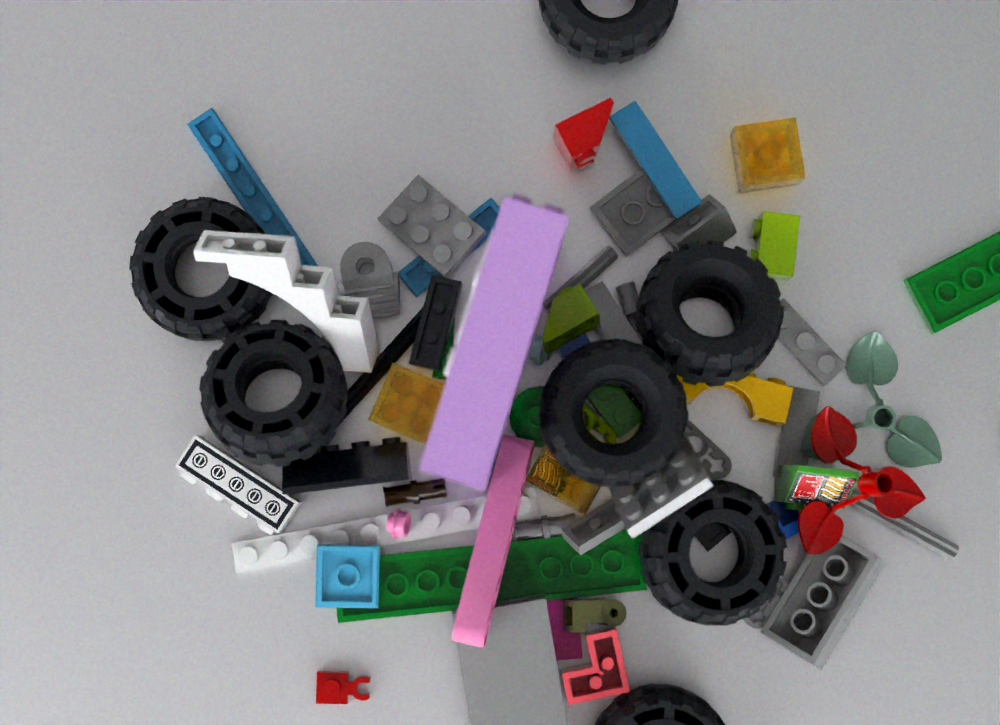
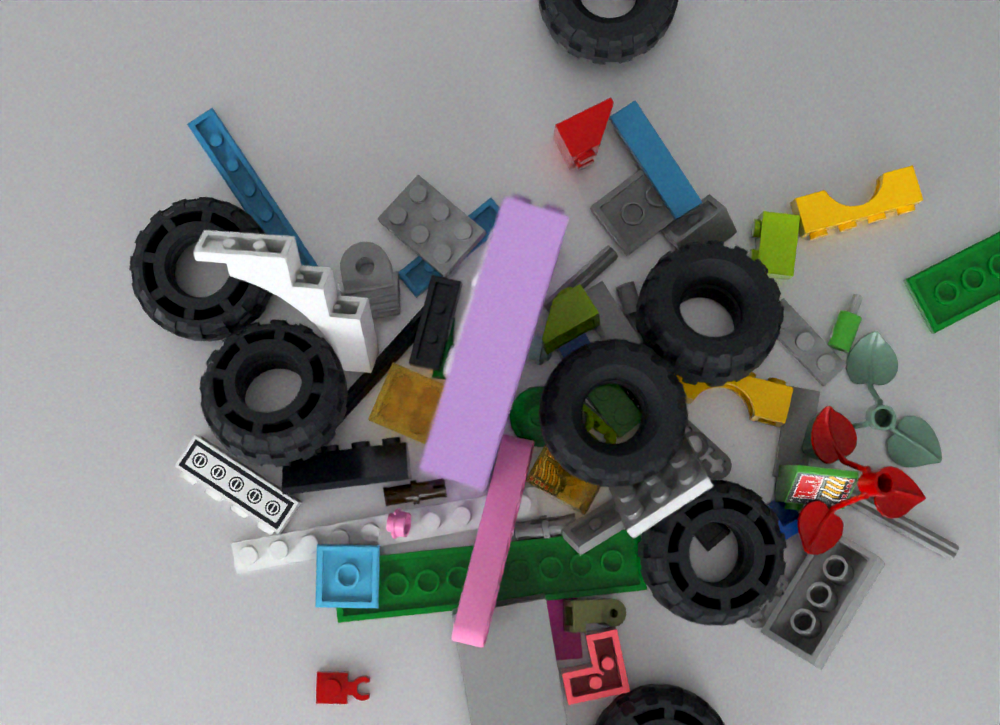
(767, 155): clear yellow brick -> none
(846, 327): none -> bright green piece
(893, 192): none -> yellow arch

